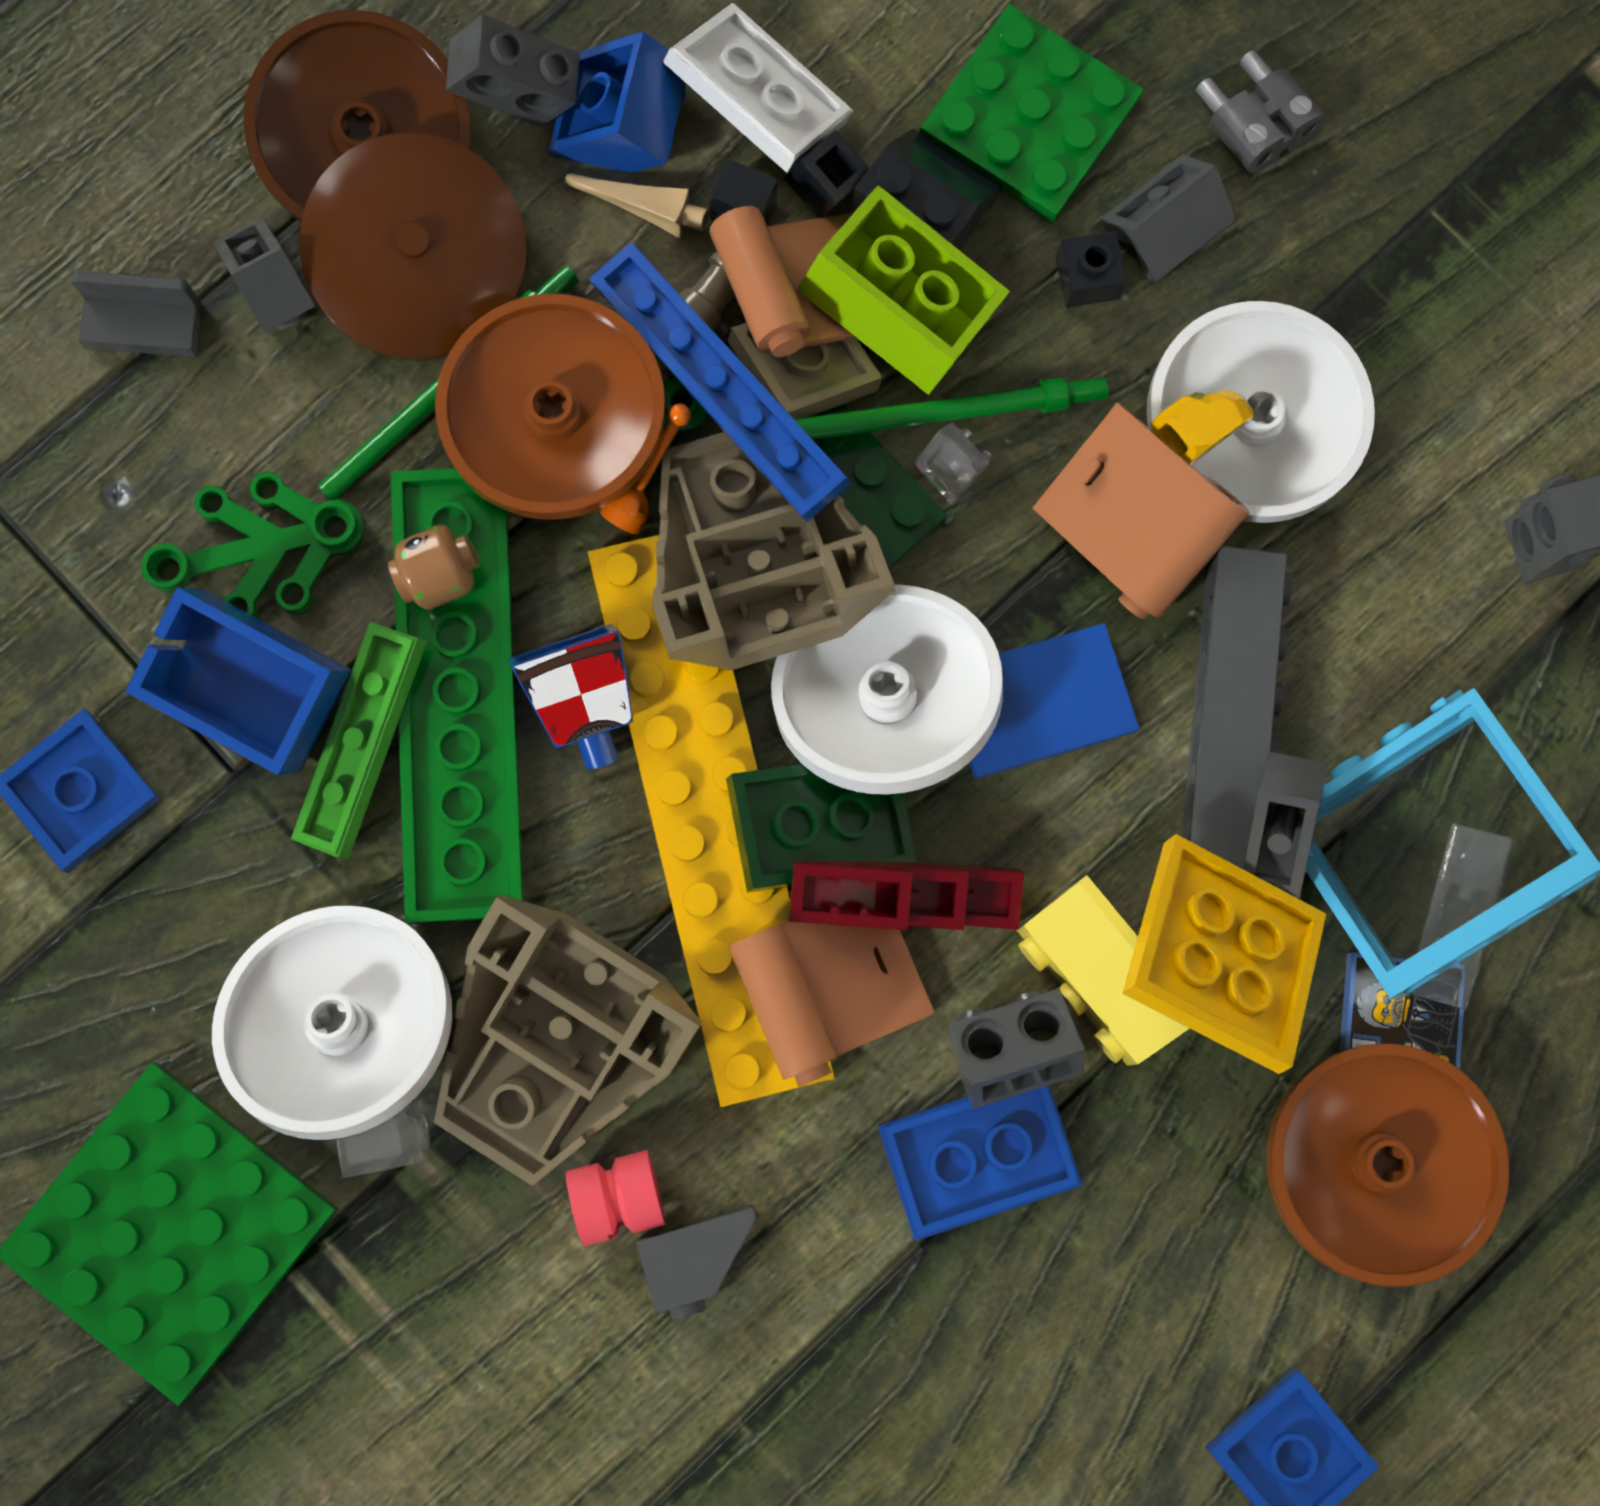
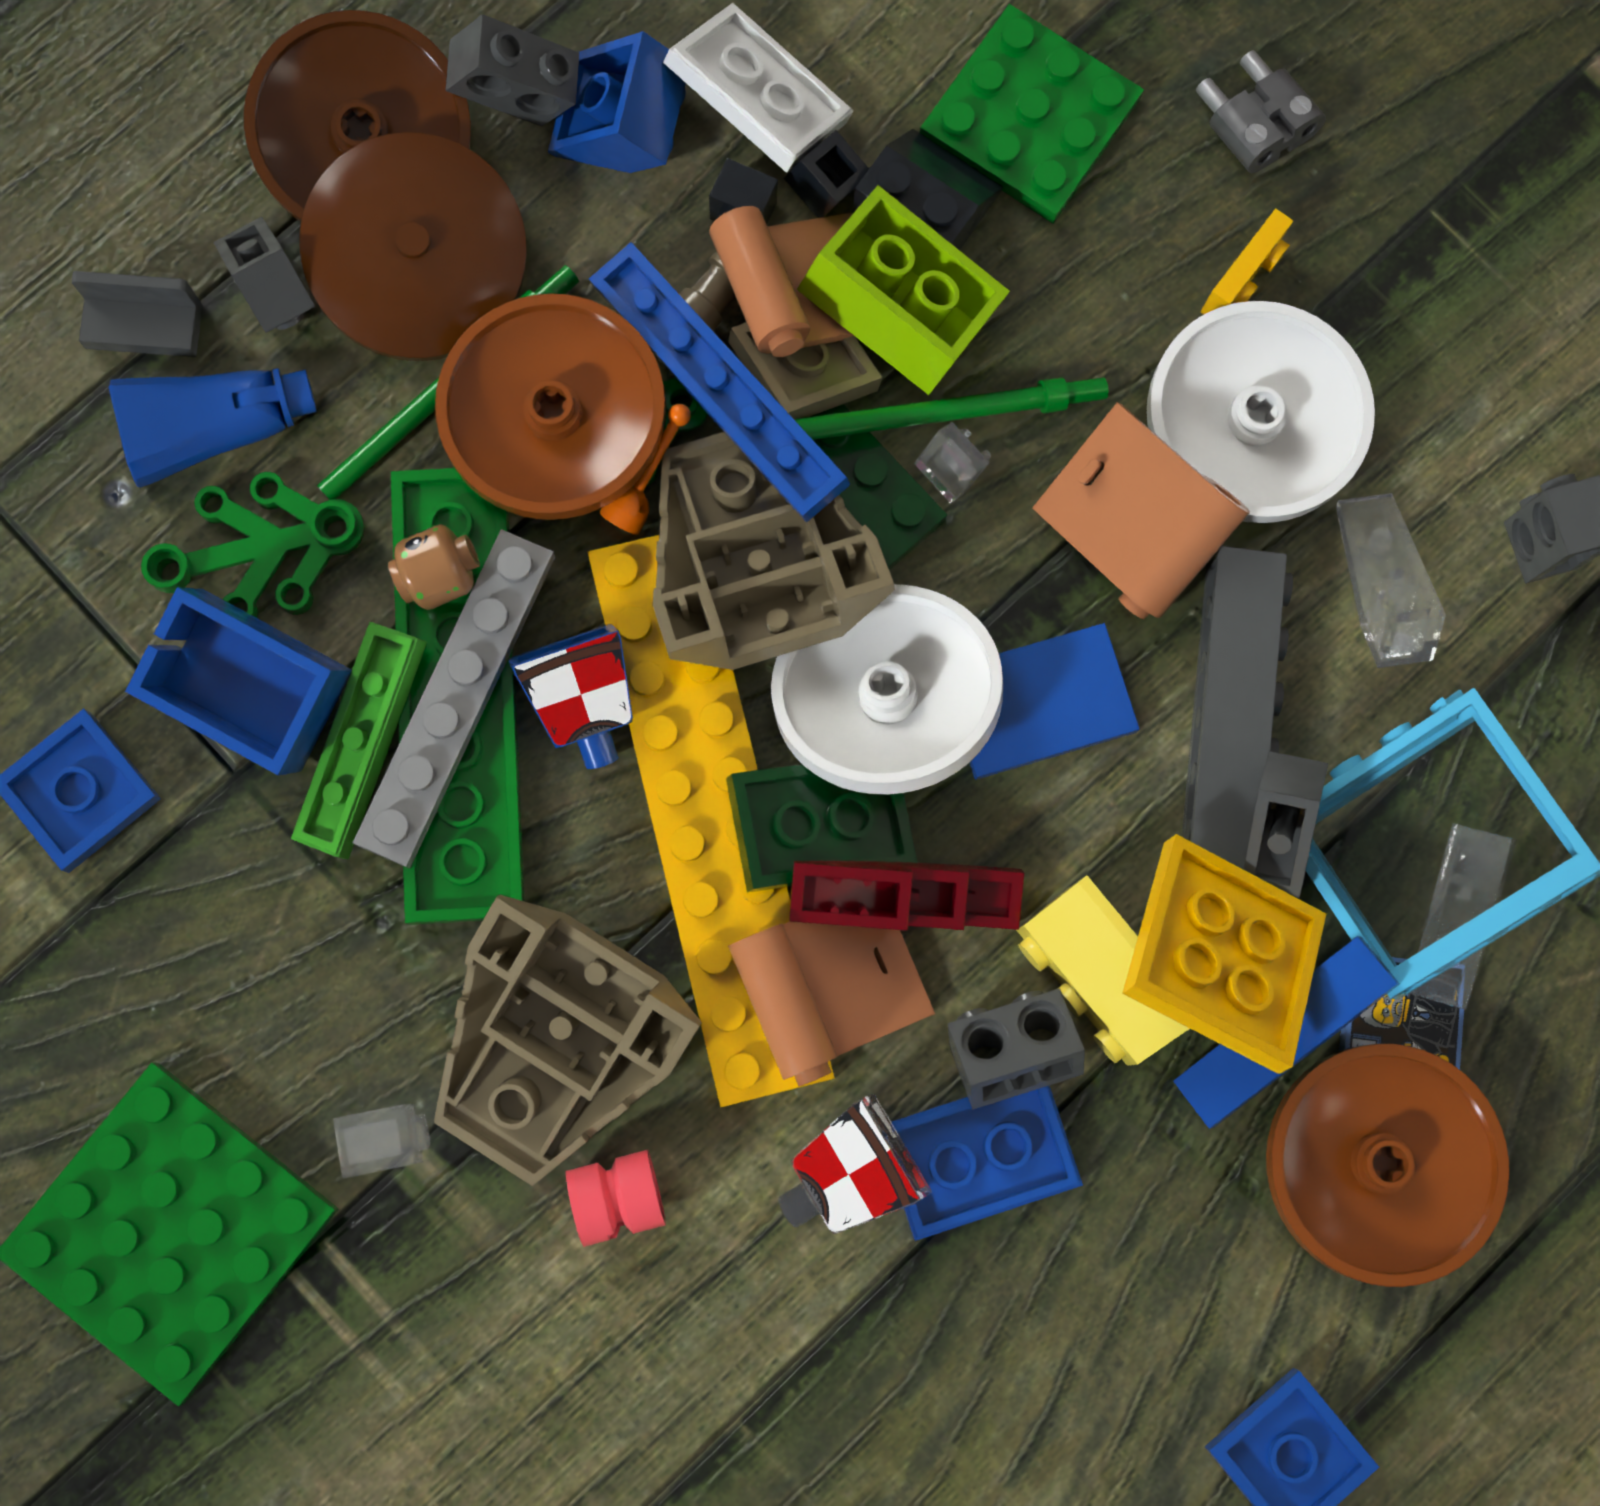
(186, 420): none -> blue piece
(332, 1022): white dish -> none
(454, 699): none -> light grey plate
(661, 206): tan piece -> none
(692, 1260): dark grey slope -> none
(854, 1171): none -> torso
(1085, 283): black plate -> none
(1172, 215): dark grey panel -> none
(1201, 422): yellow rock -> none
(1262, 251): none -> yellow plate
(1337, 995): none -> blue tile
(1389, 582): none -> clear slope

